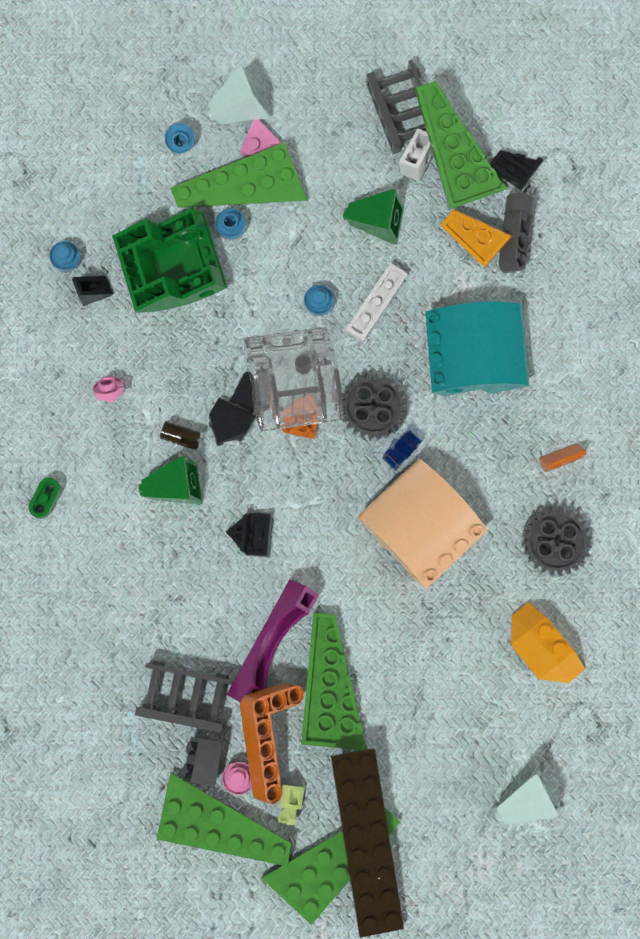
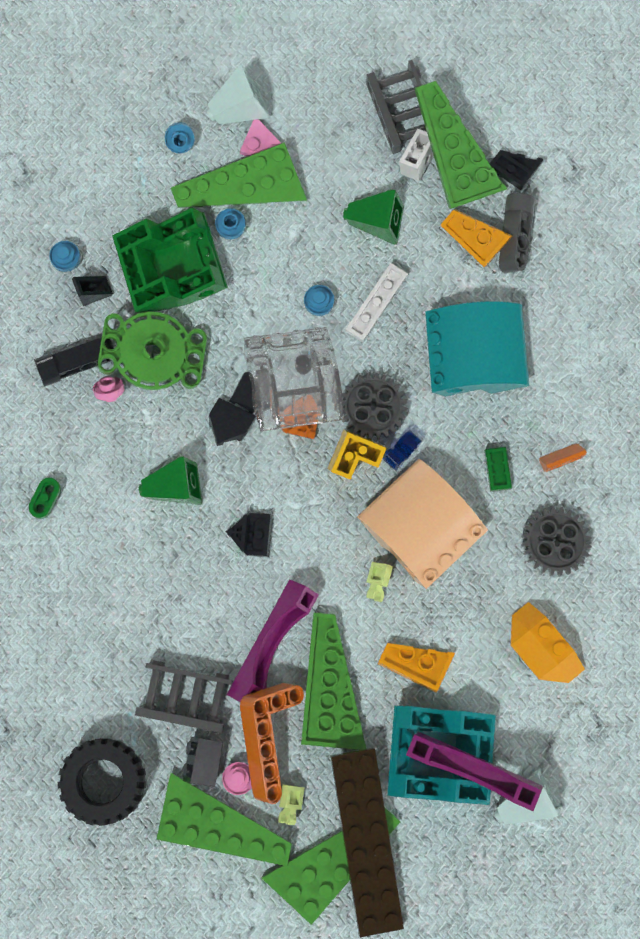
(70, 361): none -> black beam
(72, 774): none -> black tyre
(137, 362): none -> bright green piece
(180, 435): dark brown hinge -> none
(352, 449): none -> yellow brick
(377, 578): none -> yellowish green plate
(417, 664): none -> light orange wing
(449, 758): none -> magenta arch
(460, 729): none -> teal slope
(498, 469): none -> green plate

